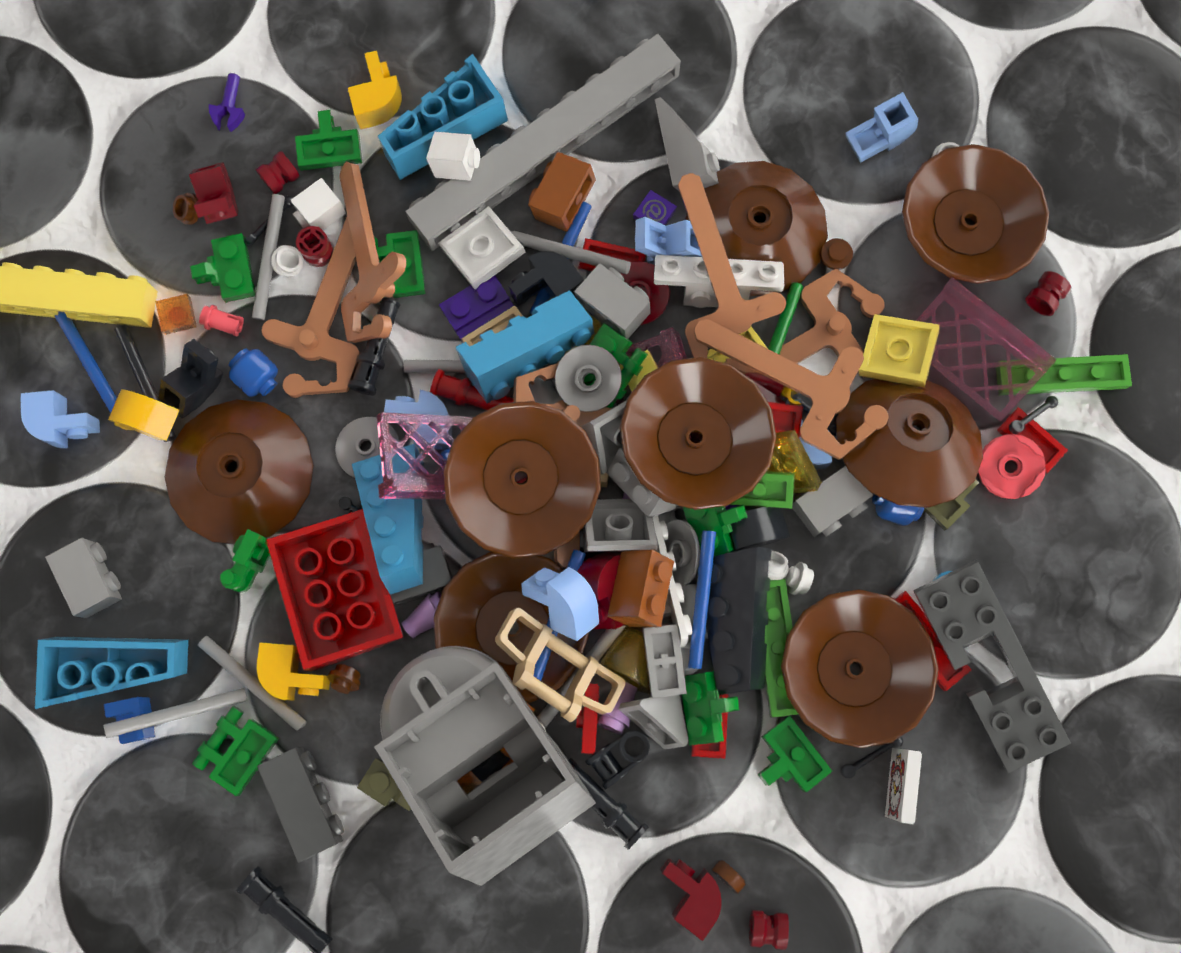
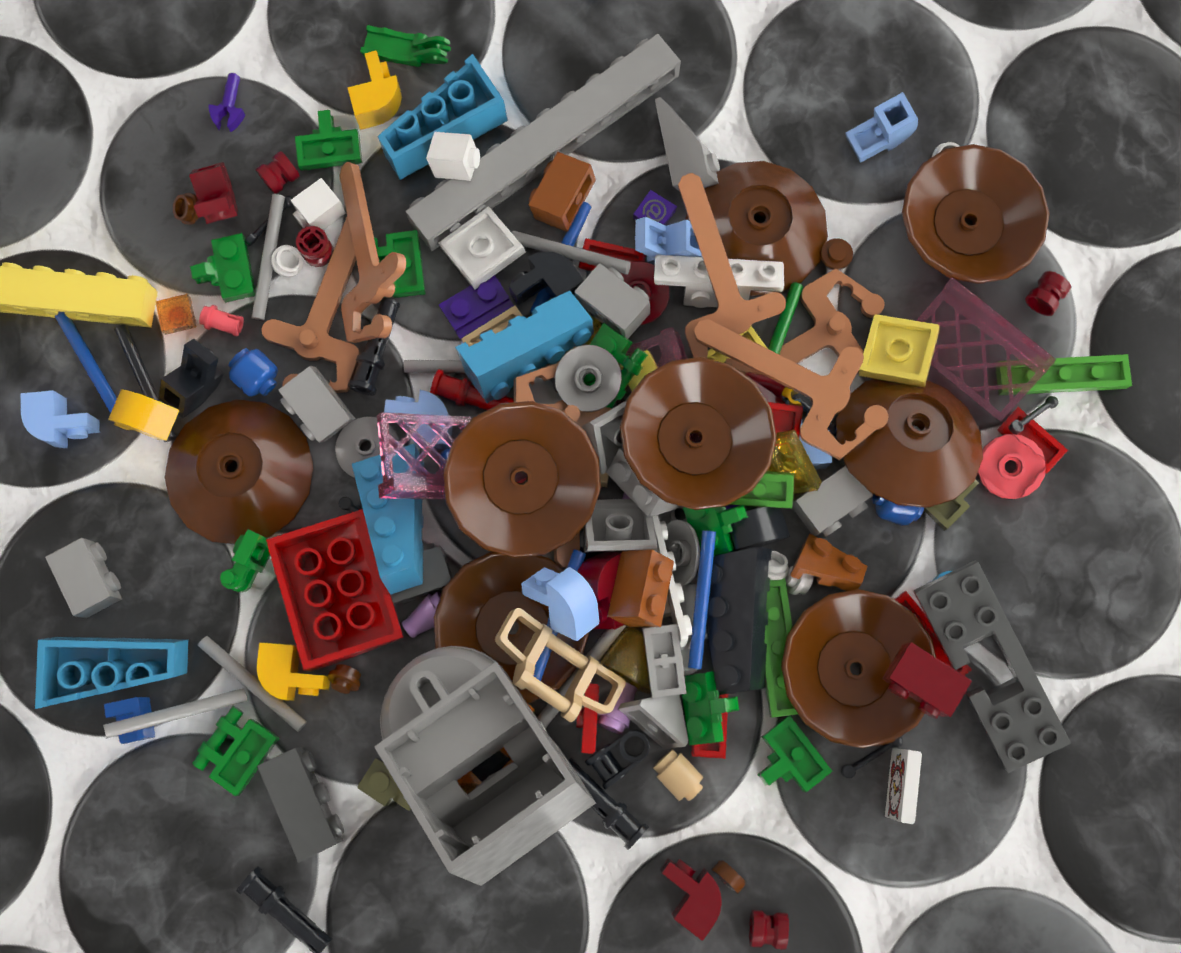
(315, 404): none -> light grey brick
(405, 47): none -> green arm
(678, 775): none -> tan brick
(828, 564): none -> dark orange wing
(926, 681): none -> dark red brick

